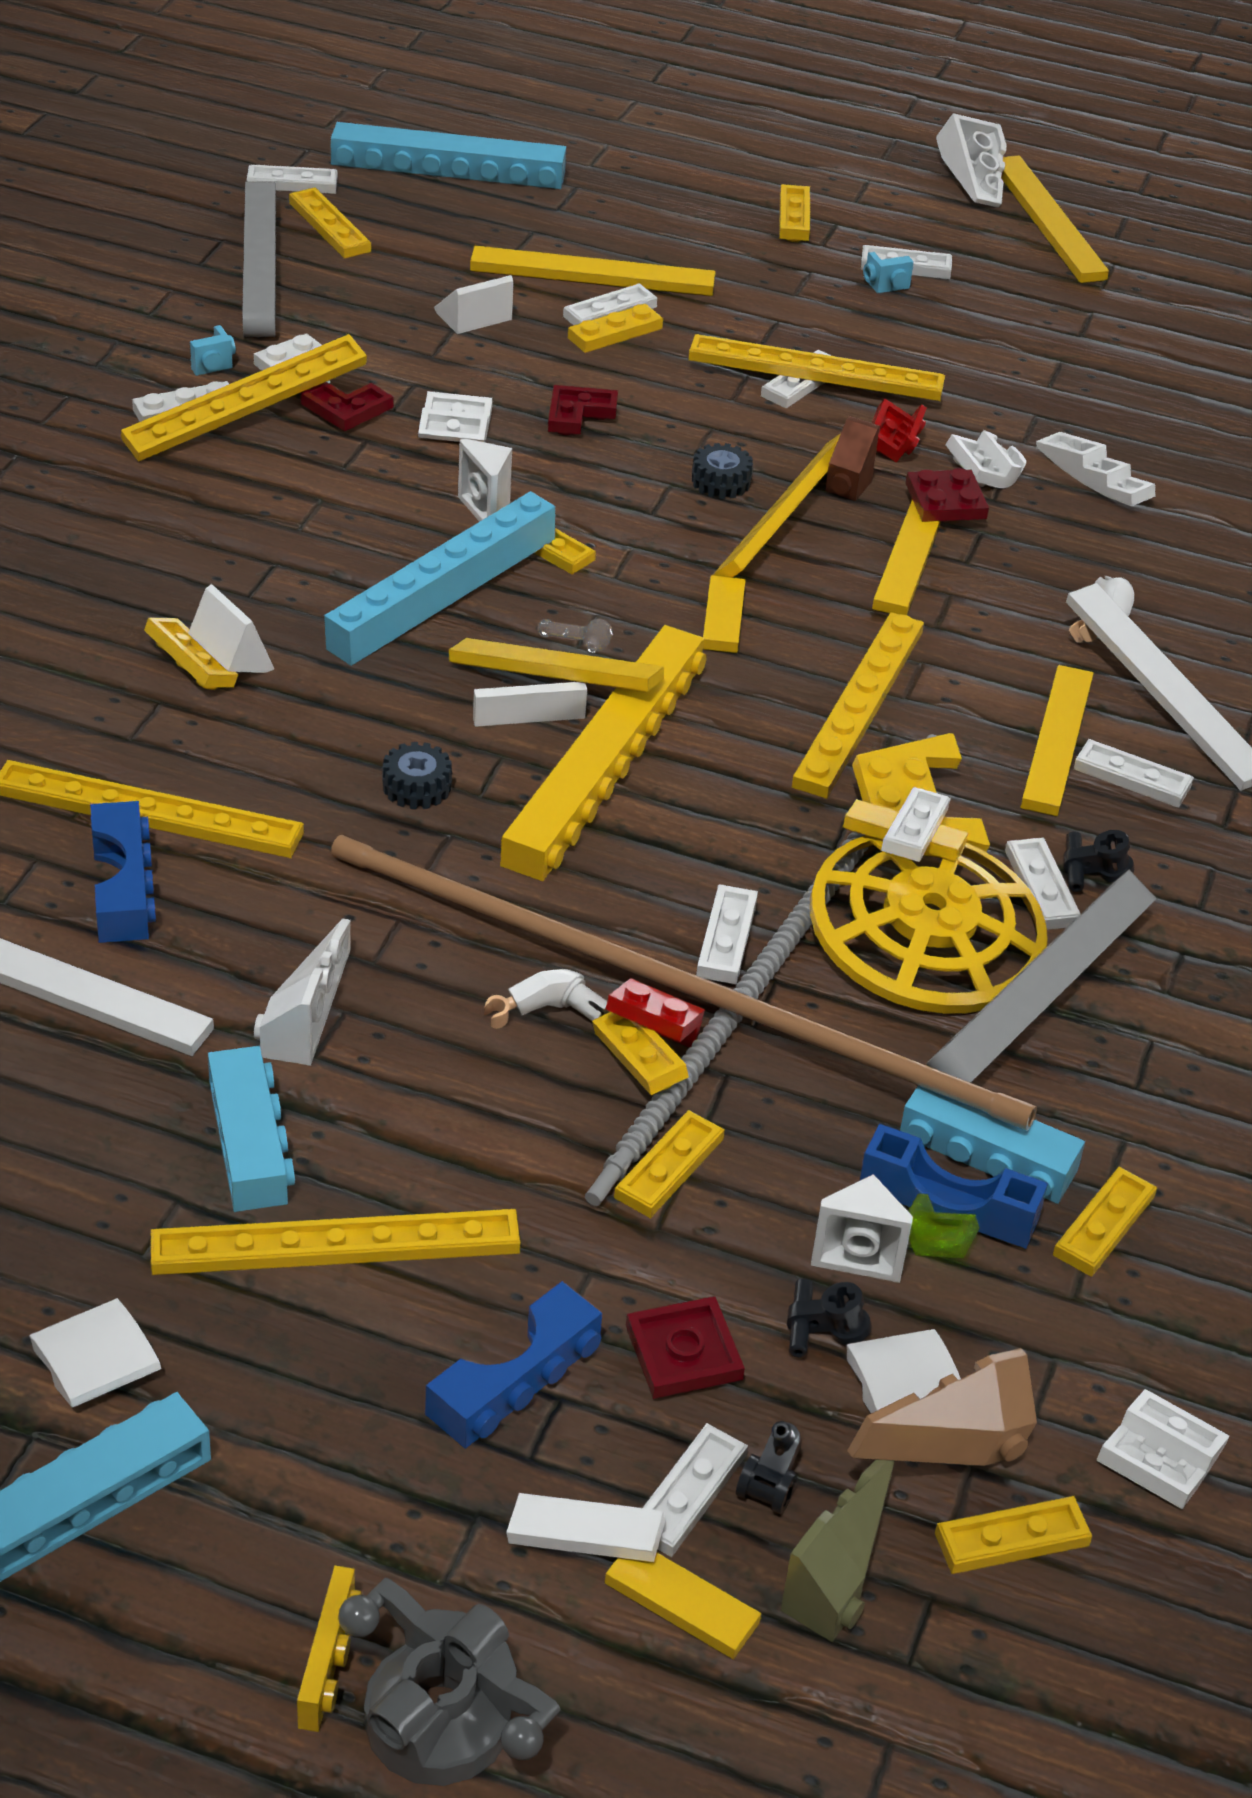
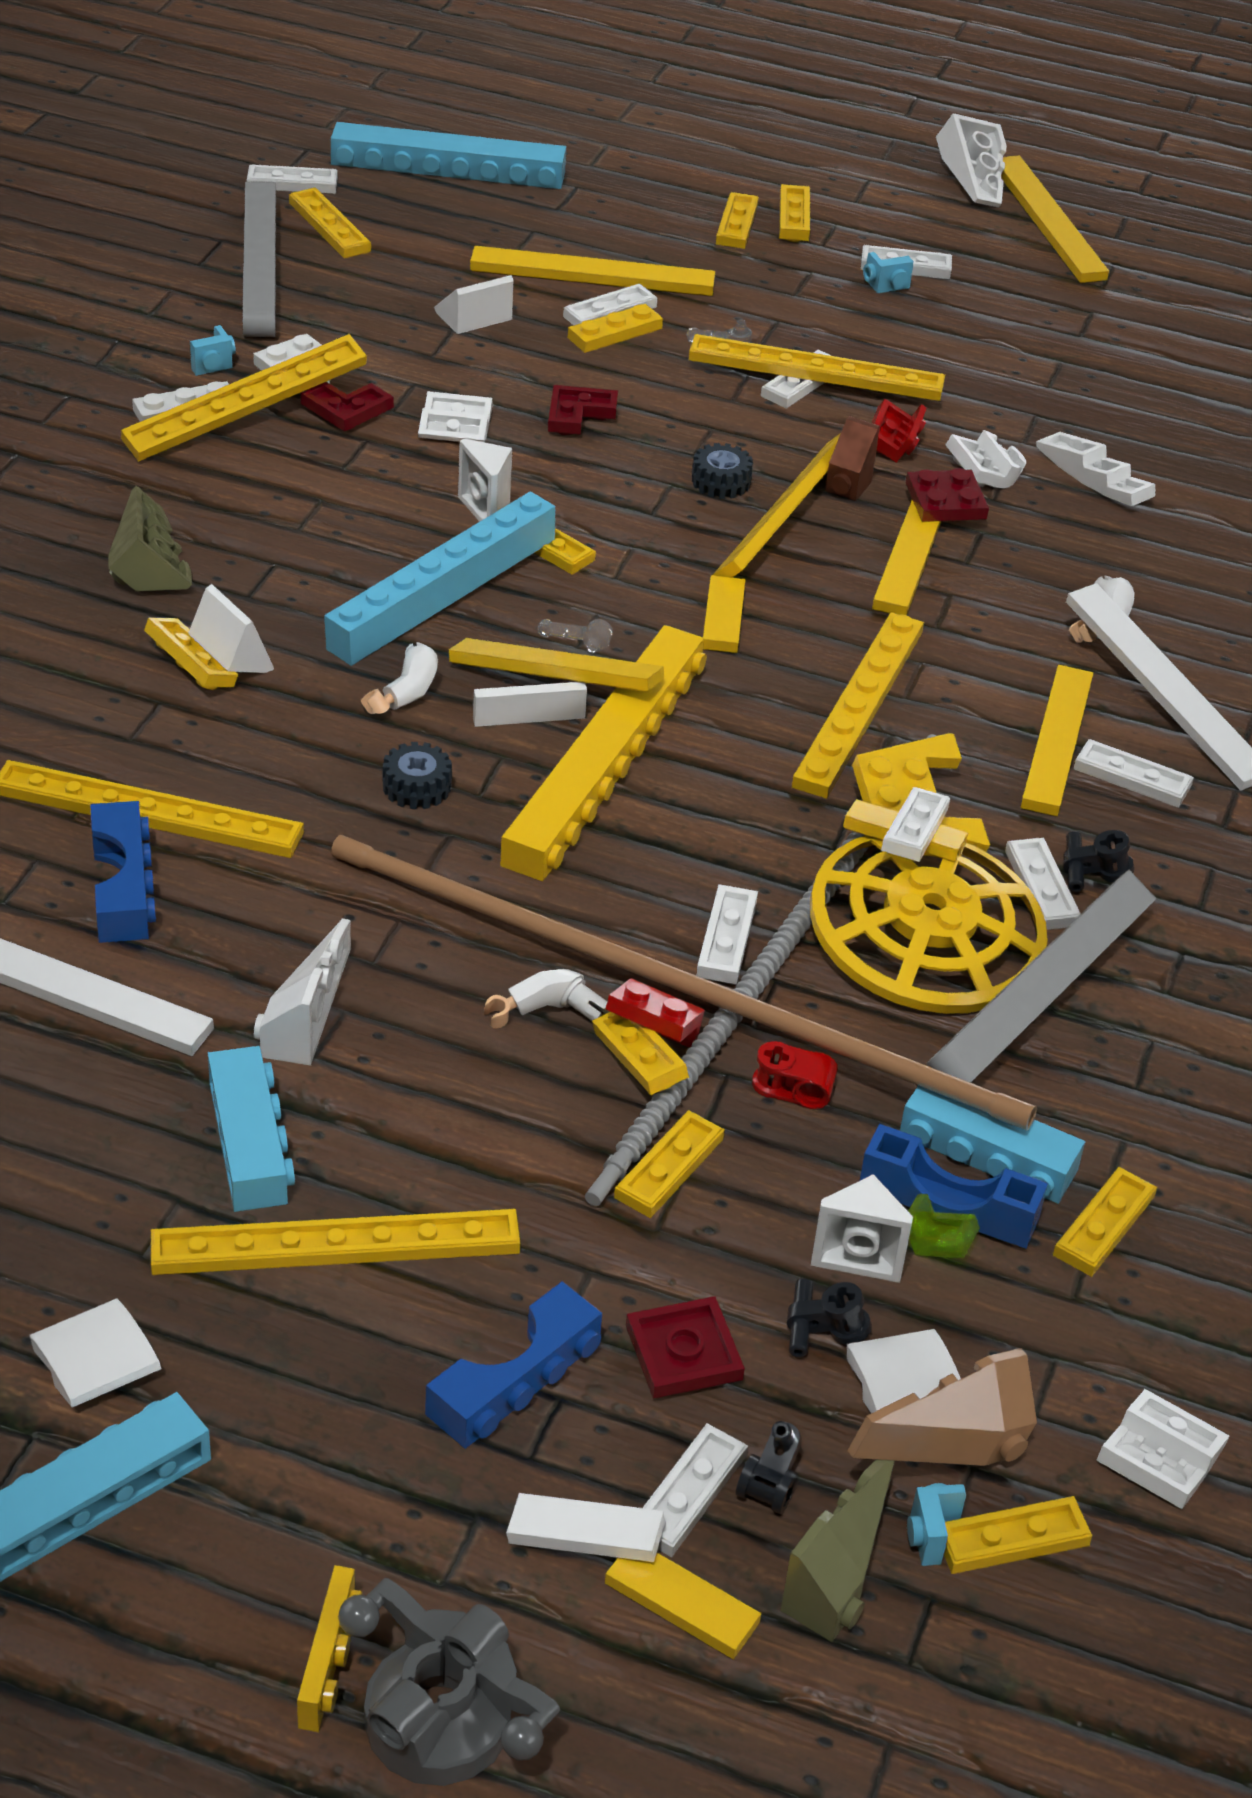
(144, 550): none -> olive wedge
(417, 674): none -> white arm
(737, 220): none -> yellow tile
(738, 333): none -> clear piece
(798, 1078): none -> red piece
(930, 1511): none -> medium azure bracket

